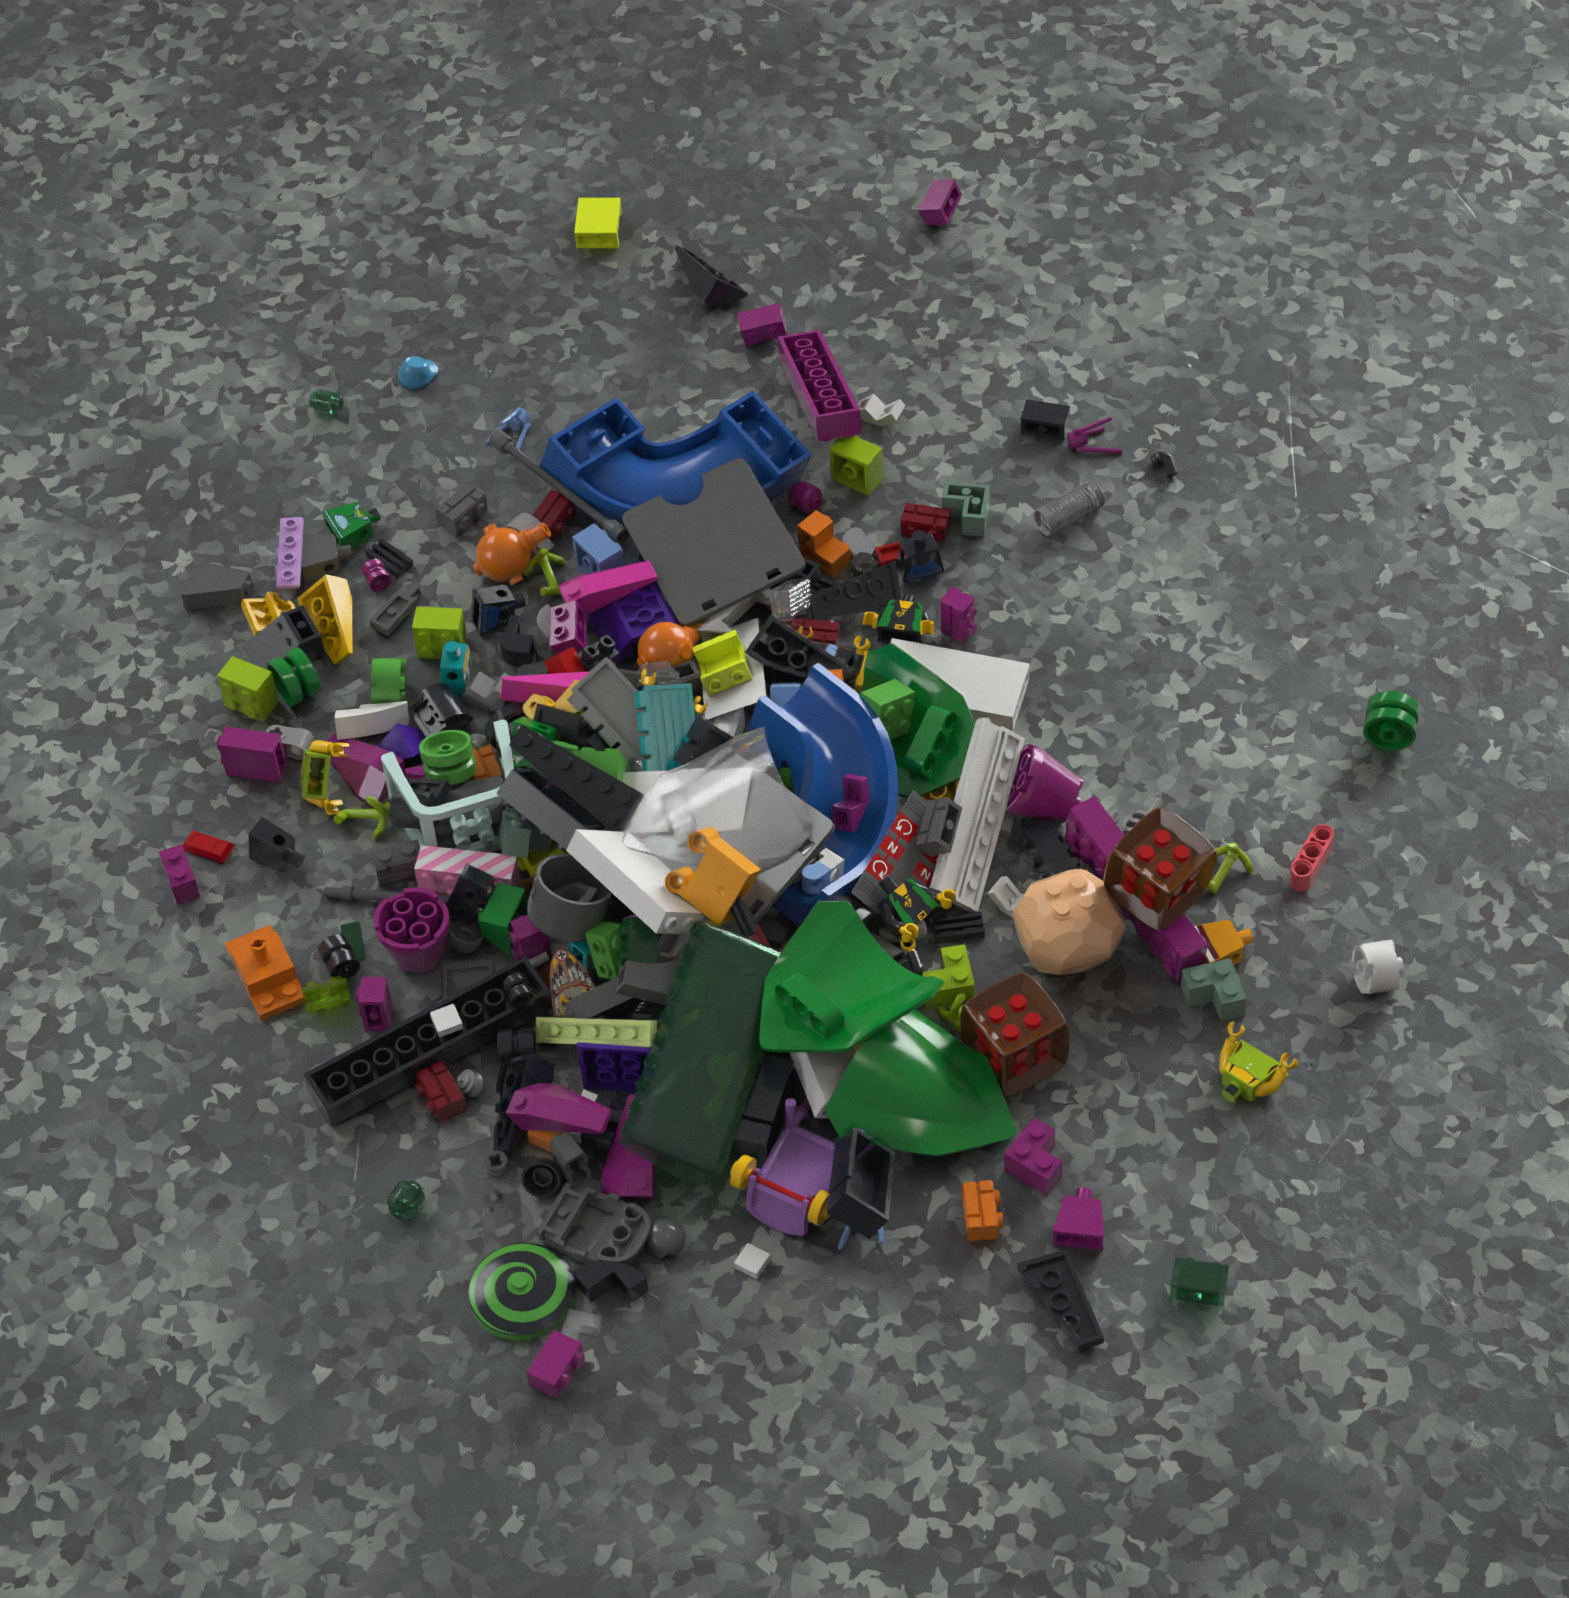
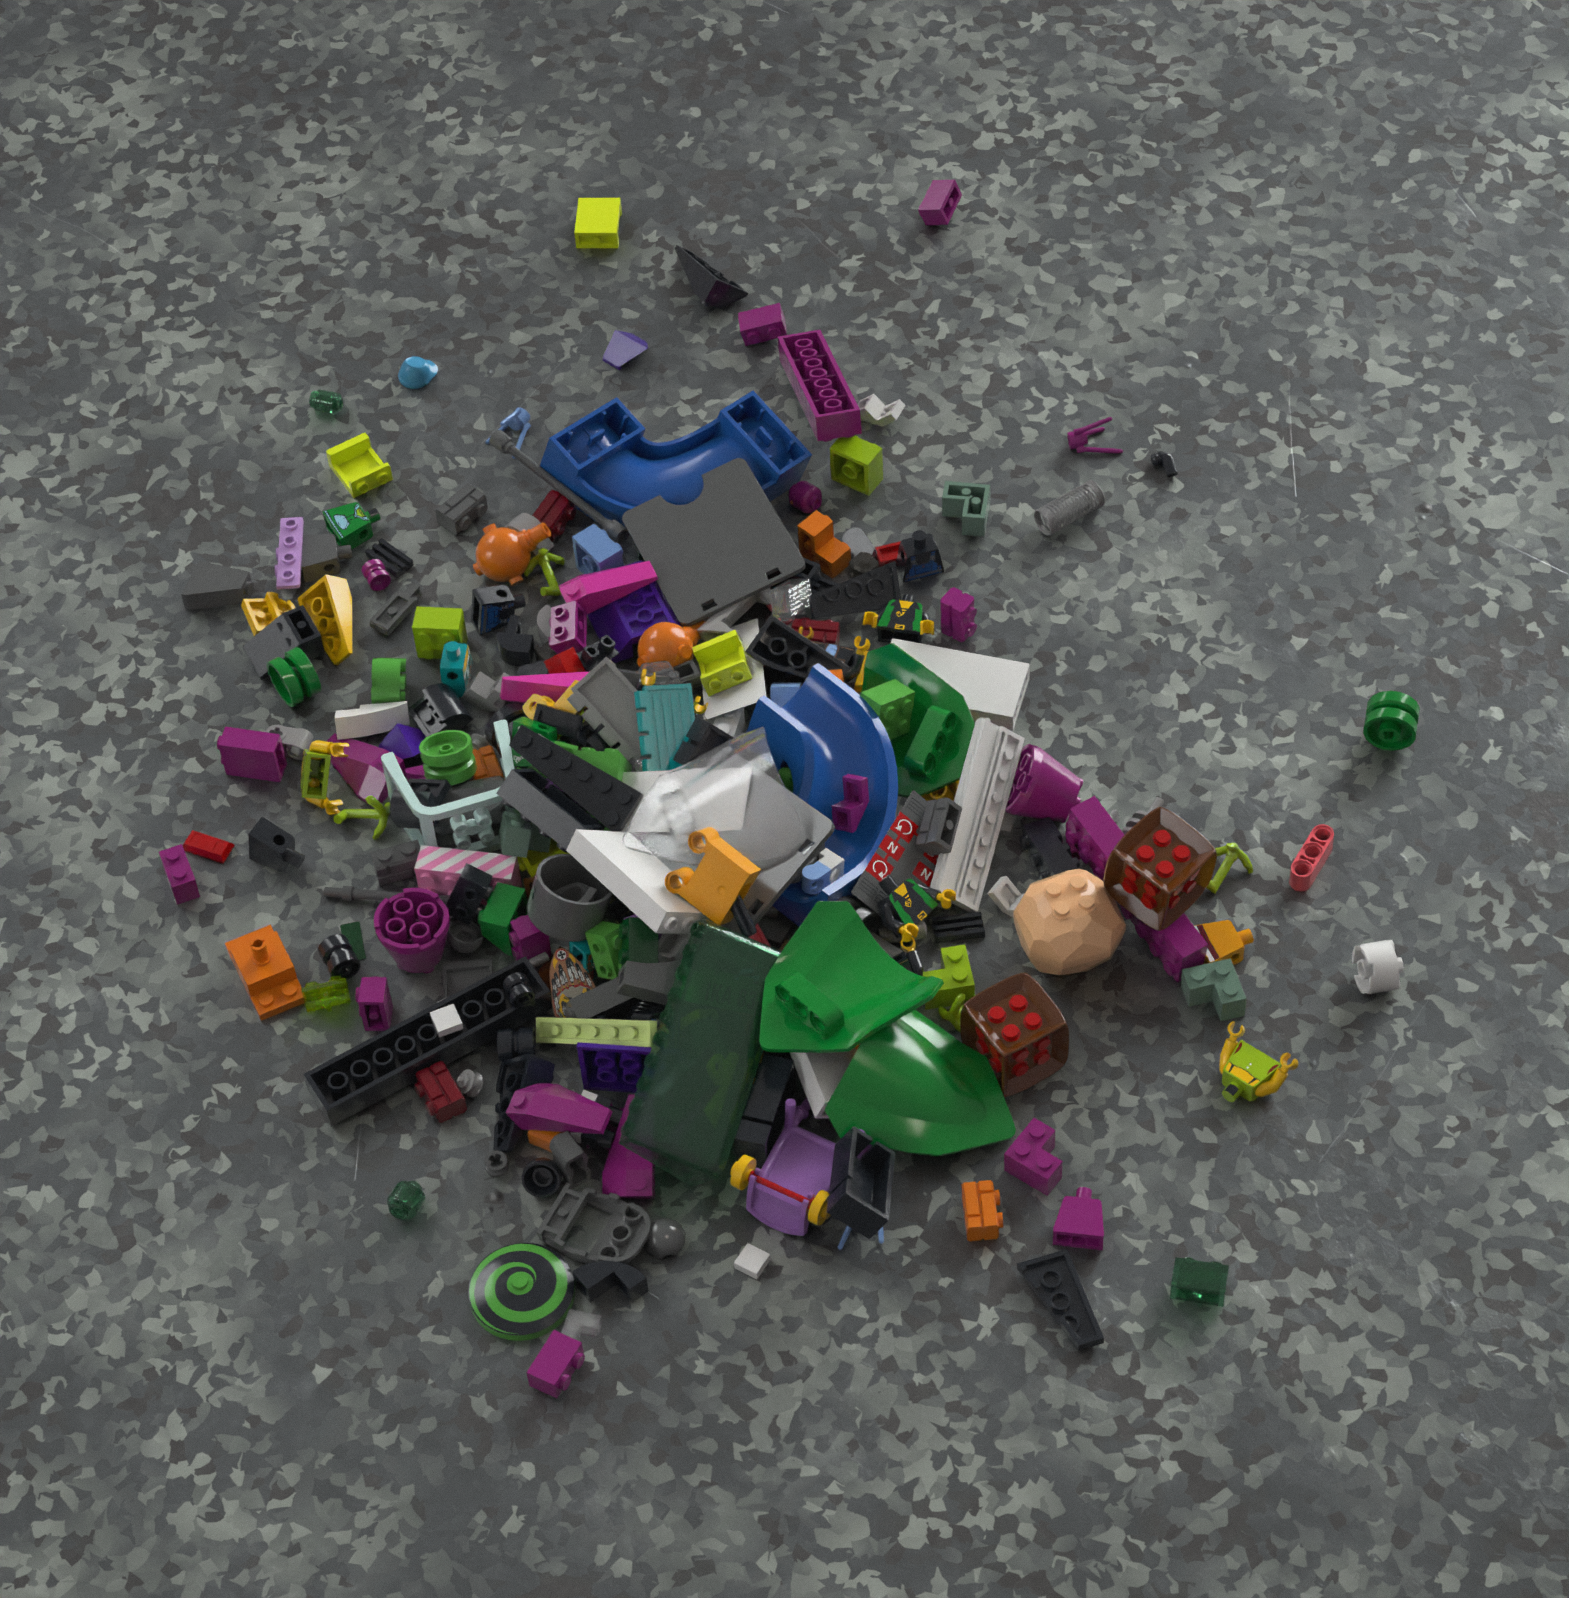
(248, 688): lime brick -> none
(358, 465): none -> neon yellow panel
(623, 348): none -> slope
(926, 518): dark red brick -> none
(1045, 419): black brick -> none

